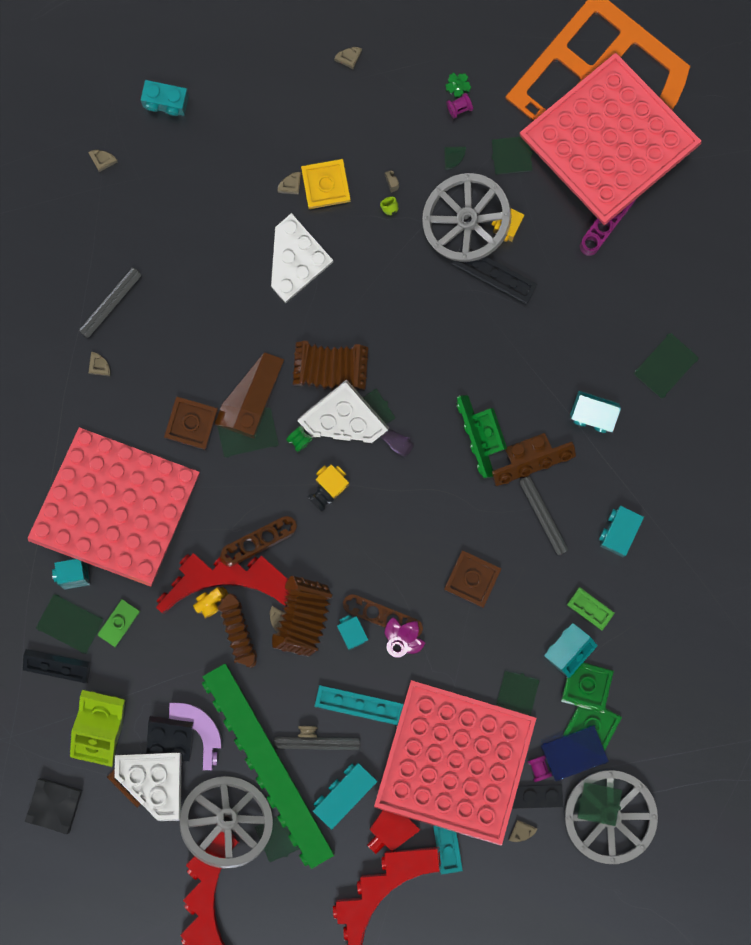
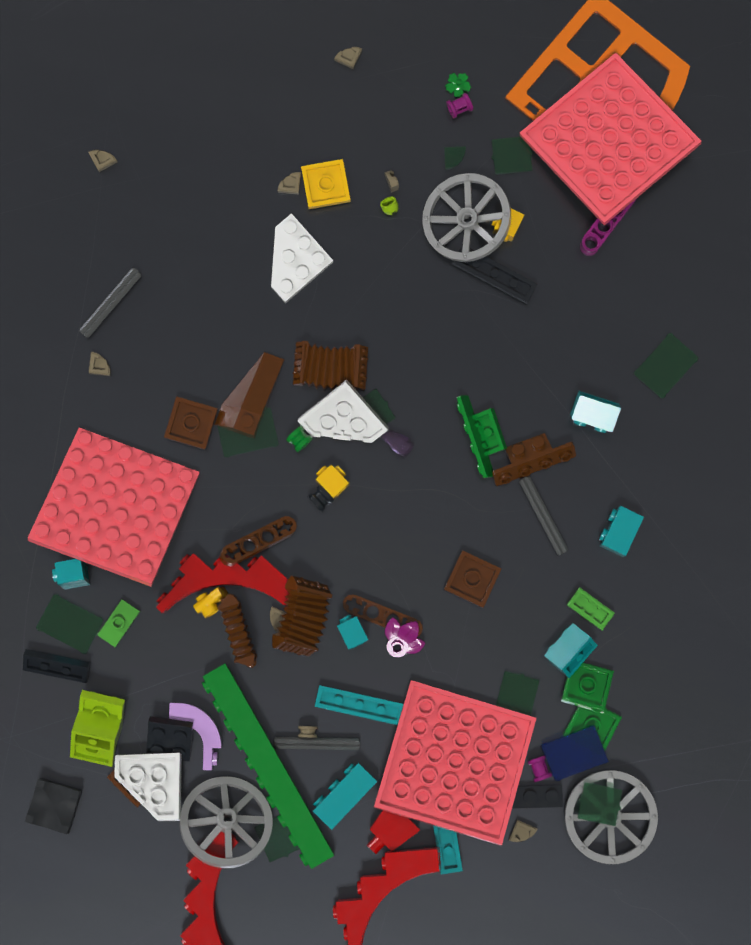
(164, 98): teal brick -> none

